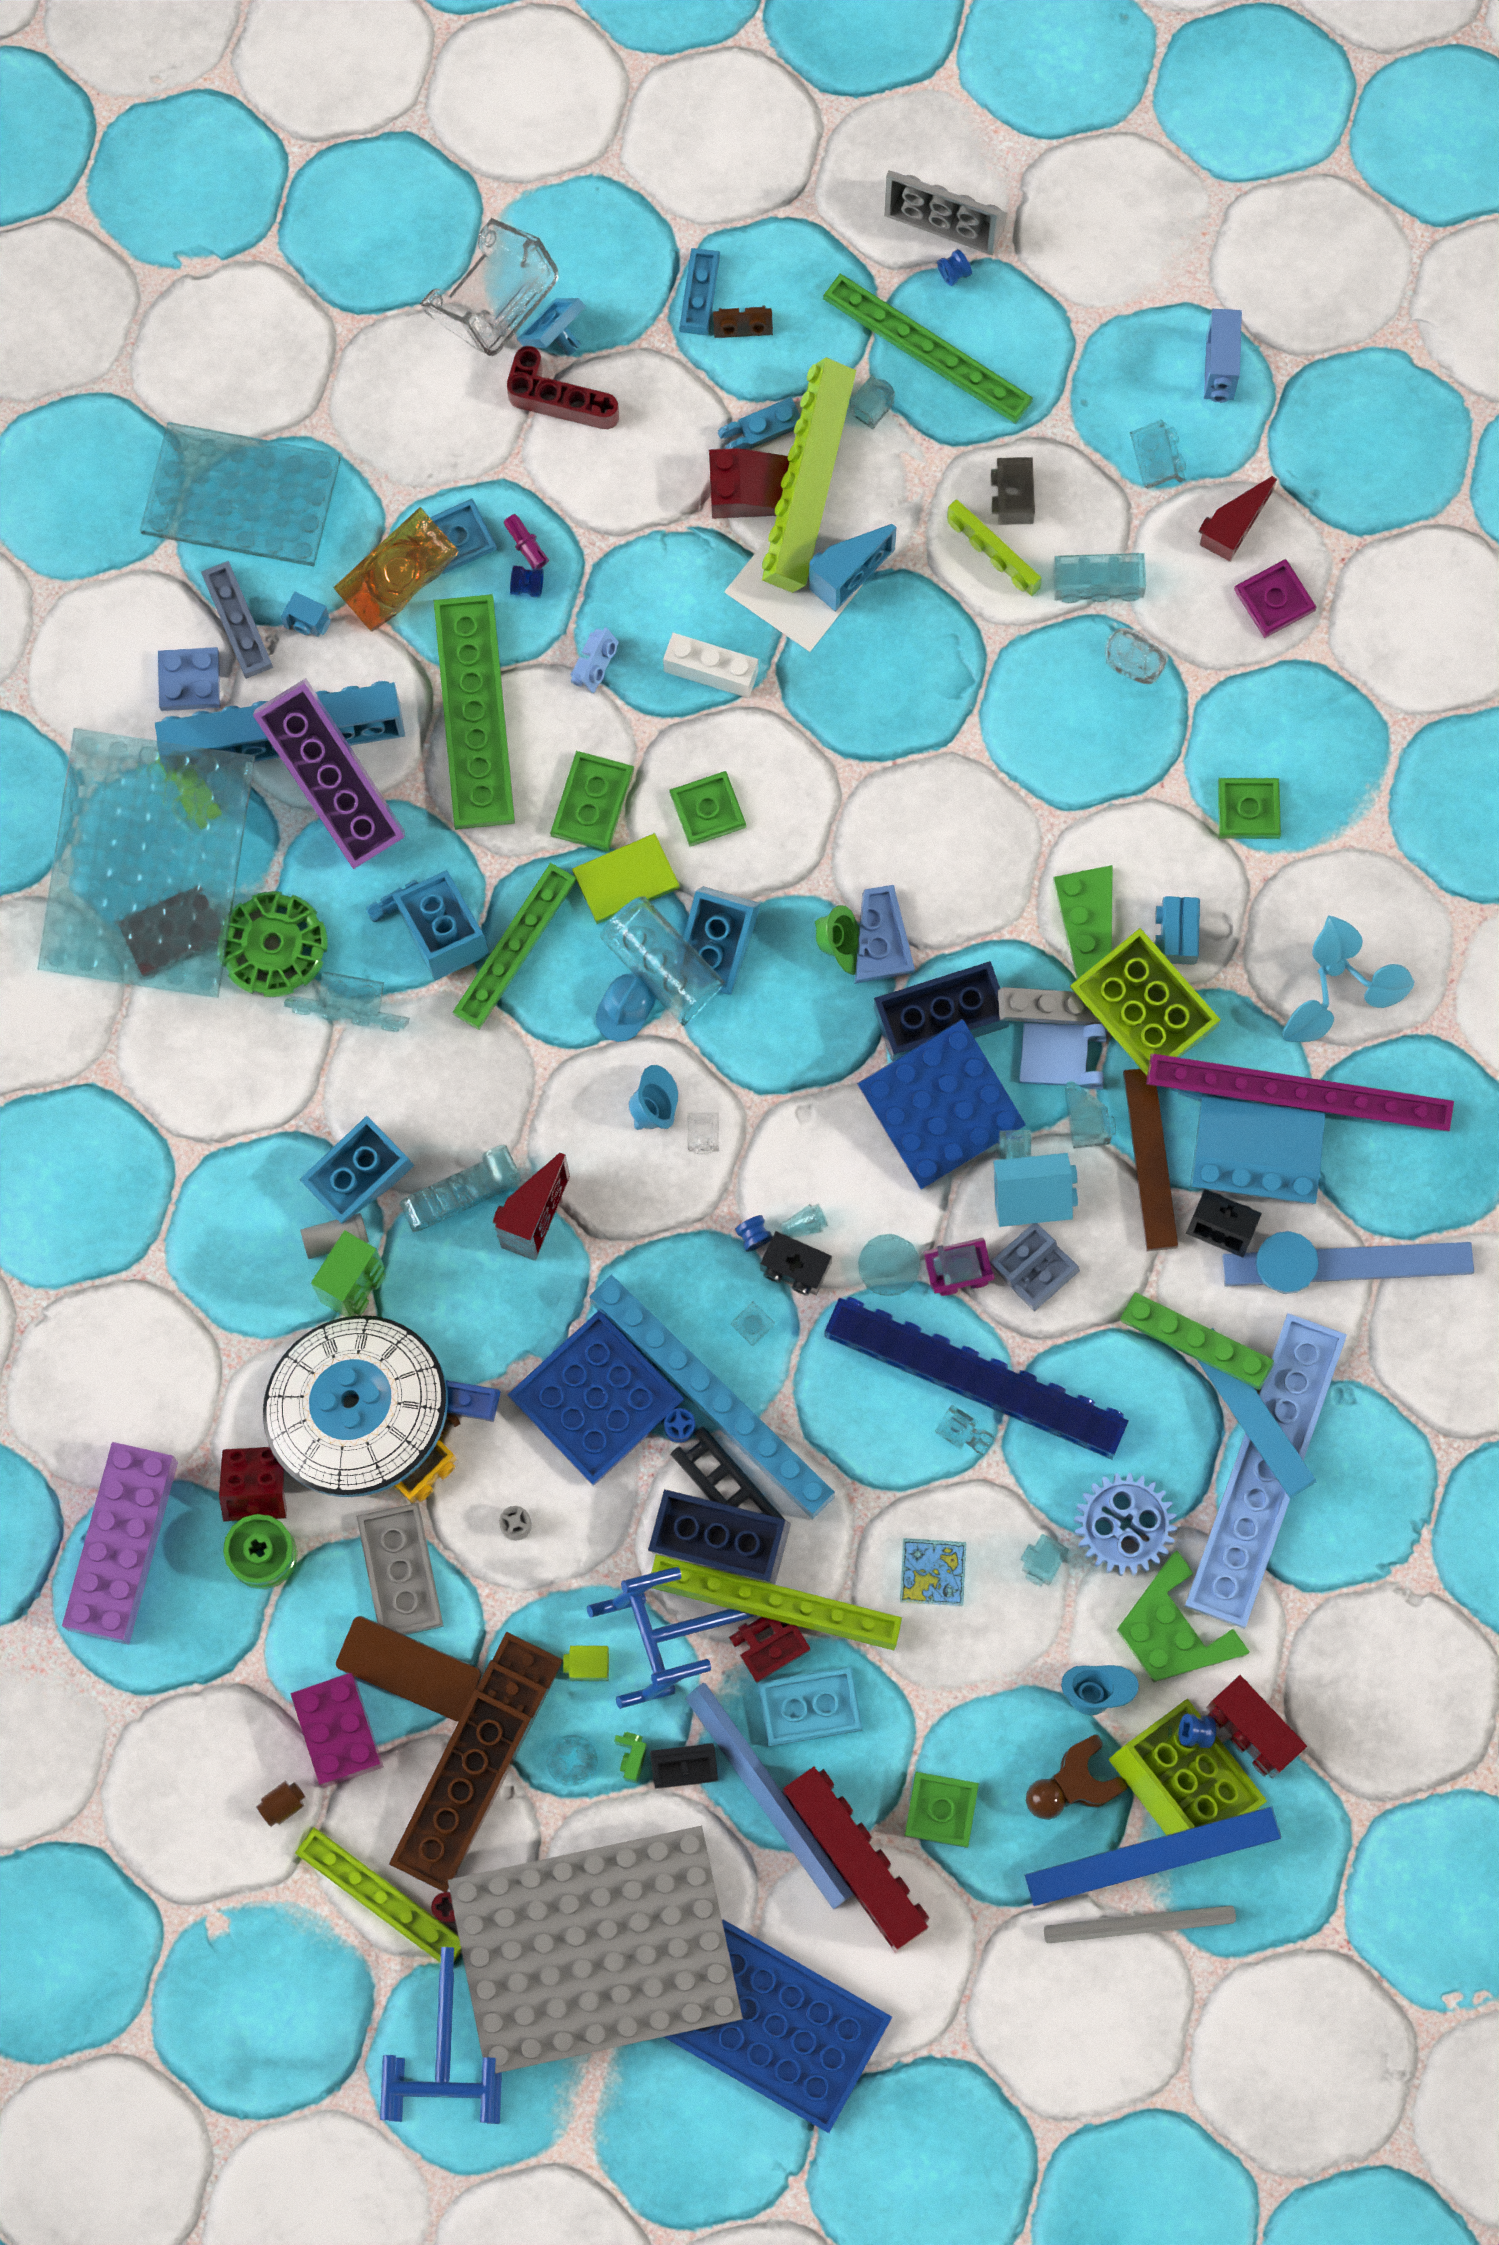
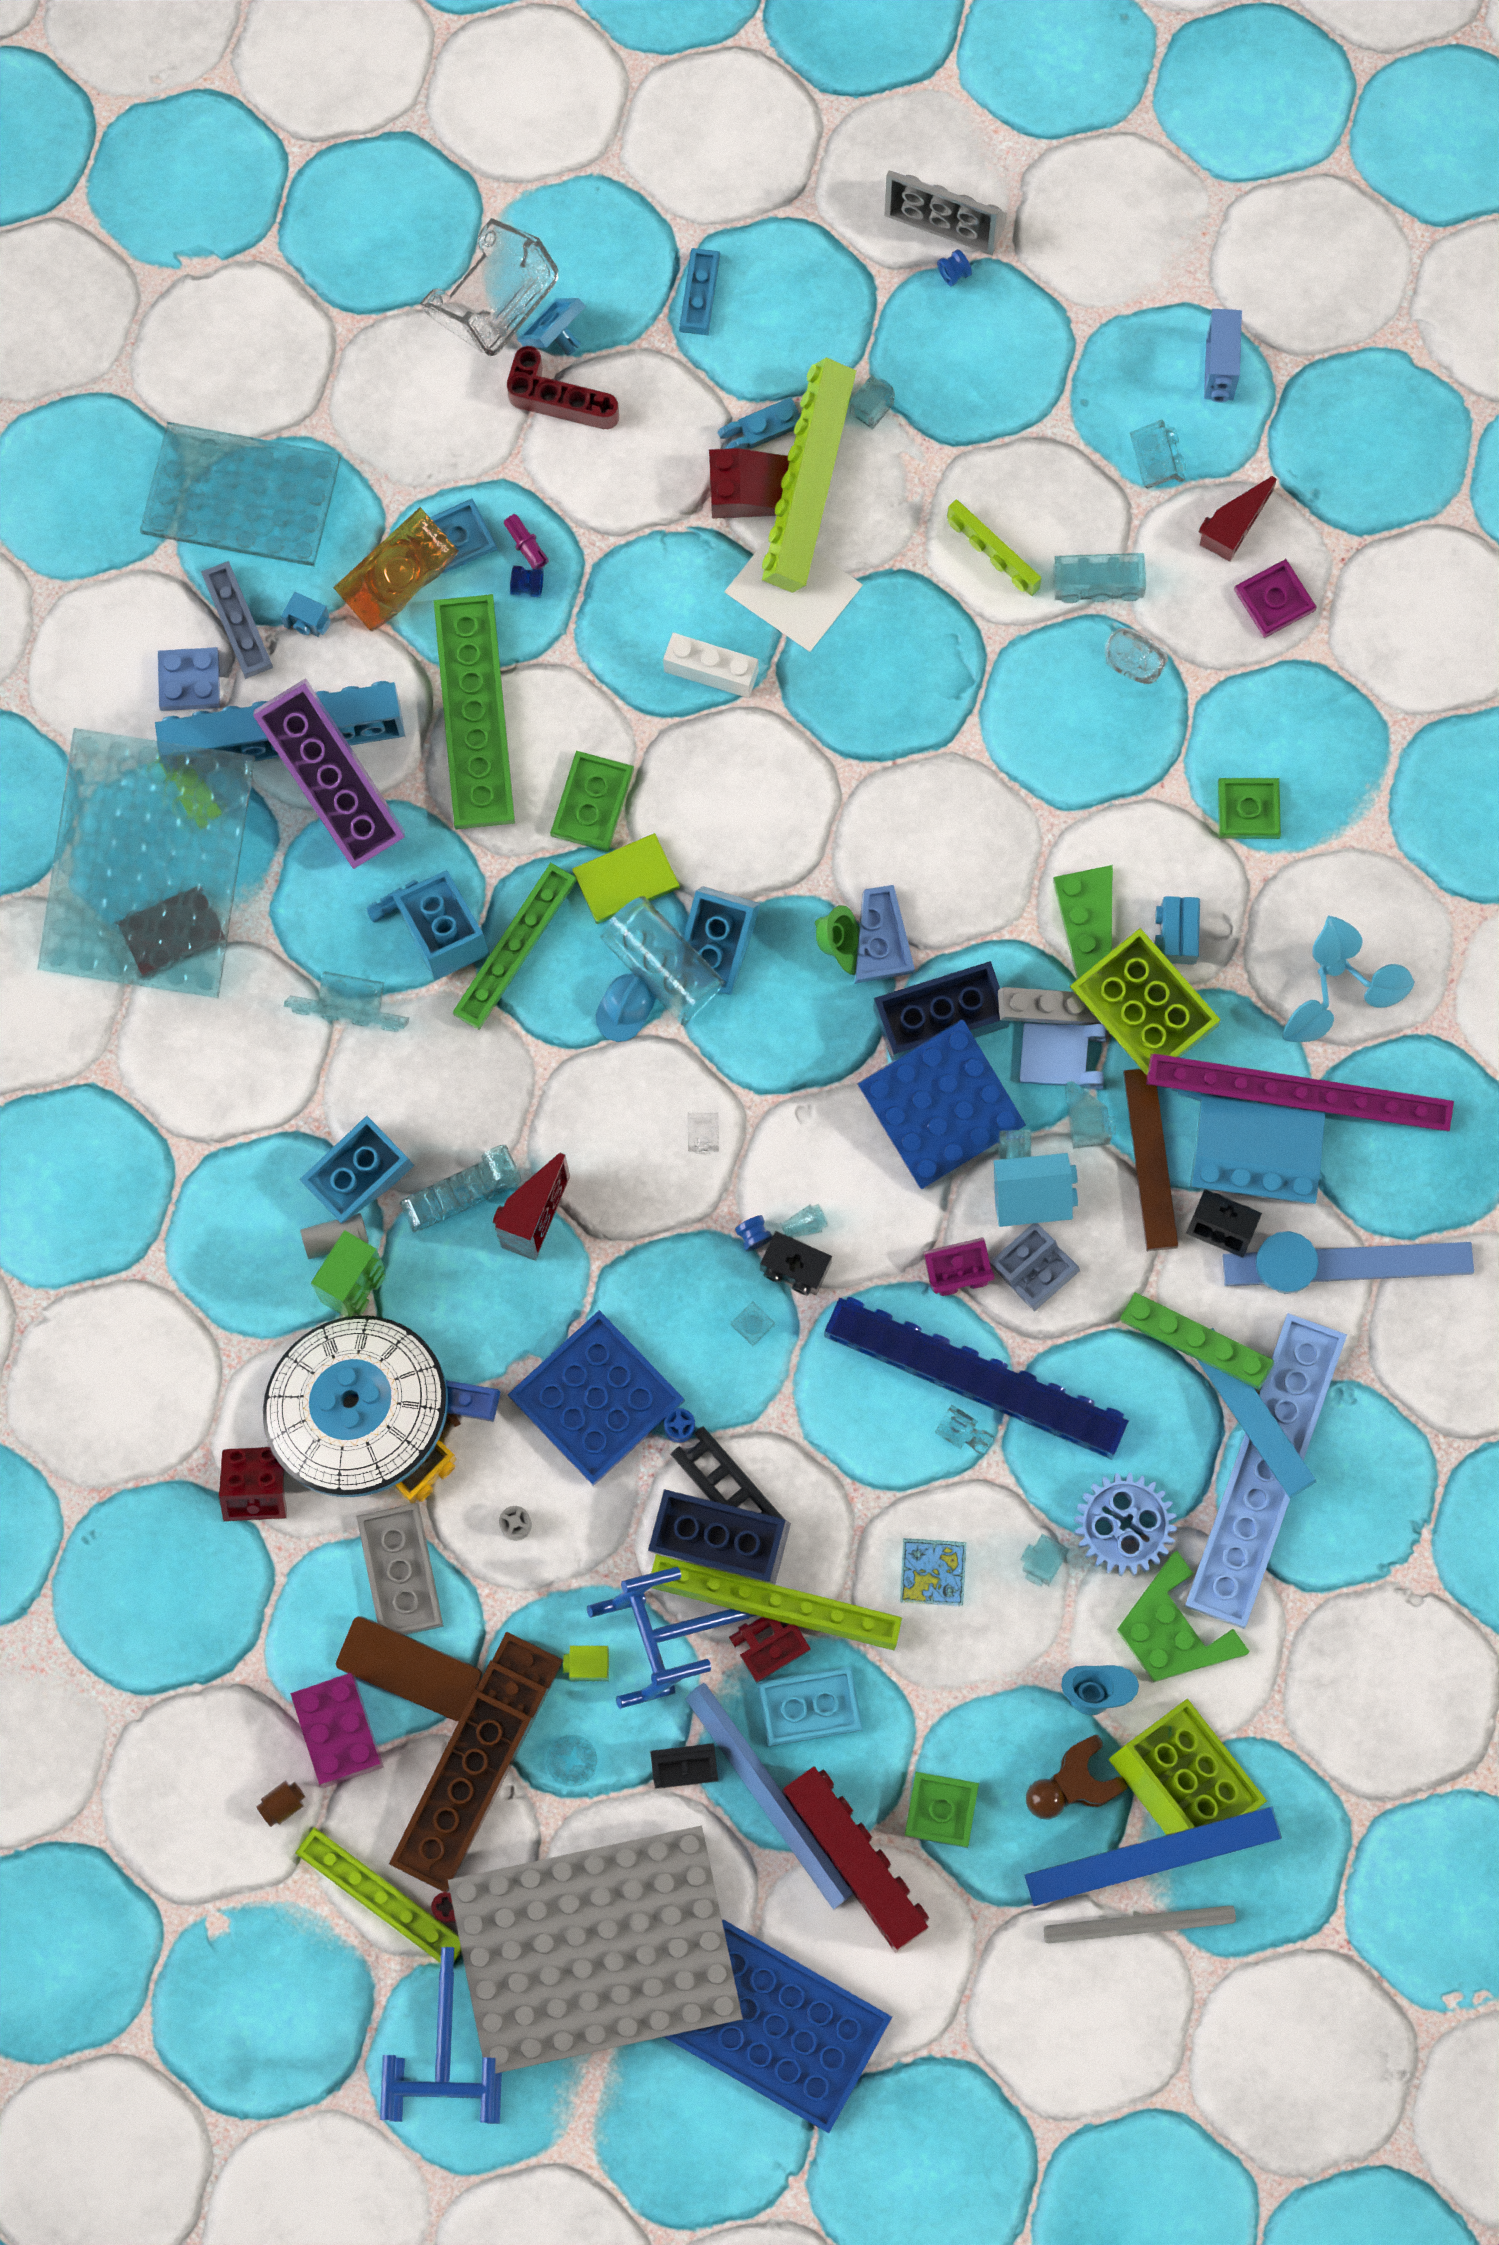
(120, 1543): medium lavender brick -> none
(247, 1538): bright green wheel -> none
(283, 958): bright green plate -> none
(601, 648): light blue hinge -> none
(632, 1762): bright green bracket -> none
(654, 1100): dark azure piece -> none
(707, 808): bright green tile -> none
(712, 1397): dark azure brick -> none
(752, 322): reddish brown hinge -> none
(849, 564): dark azure slope -> none
(889, 1265): clear light blue tile -> none
(928, 348): bright green tile -> none
(957, 1264): clear light blue bracket -> none
(1018, 474): clear smoke brick -> none
(1197, 1731): blue wheel -> none
(1255, 1727): dark red brick -> none

